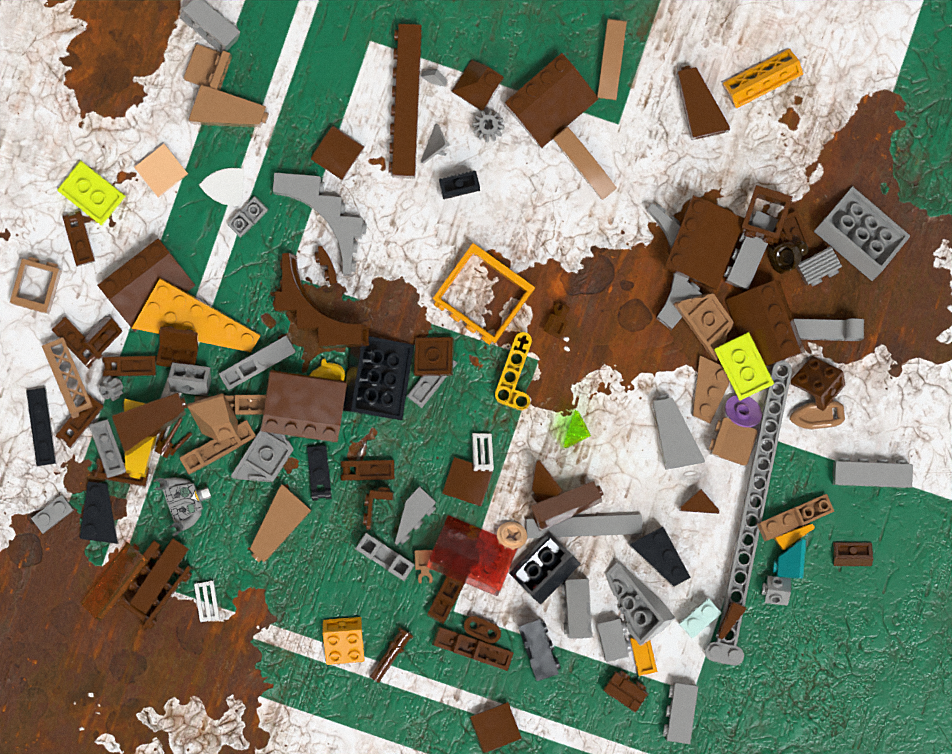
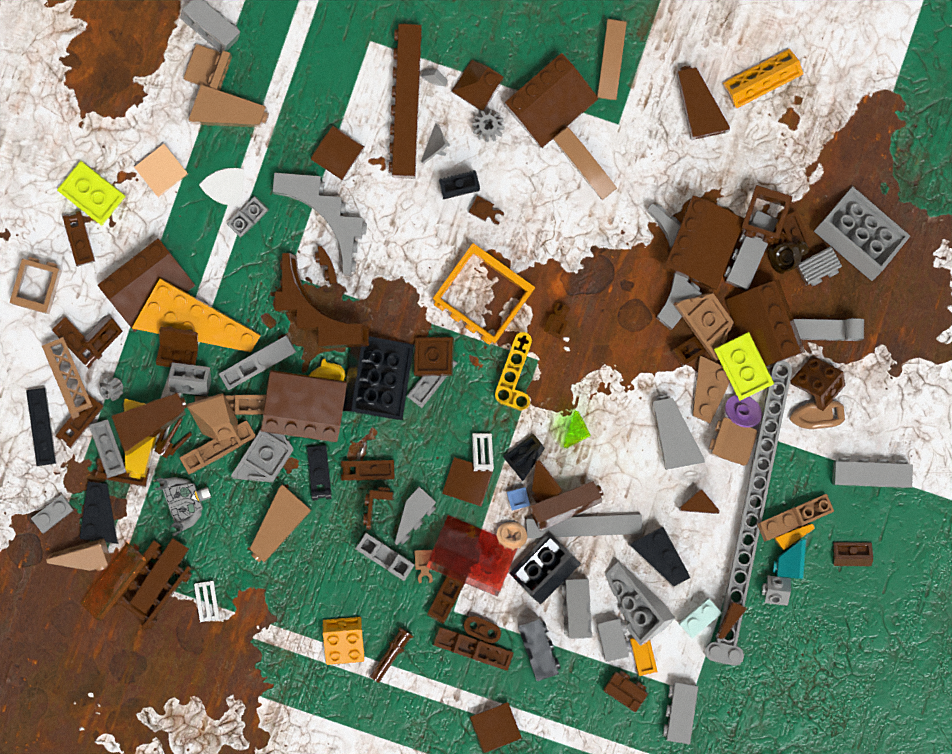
(85, 556): none -> medium nougat slope
(130, 366): reddish brown plate -> none
(483, 209): none -> reddish brown plate
(518, 498): none -> medium blue plate
(524, 456): none -> black wing
(688, 351): none -> reddish brown slope

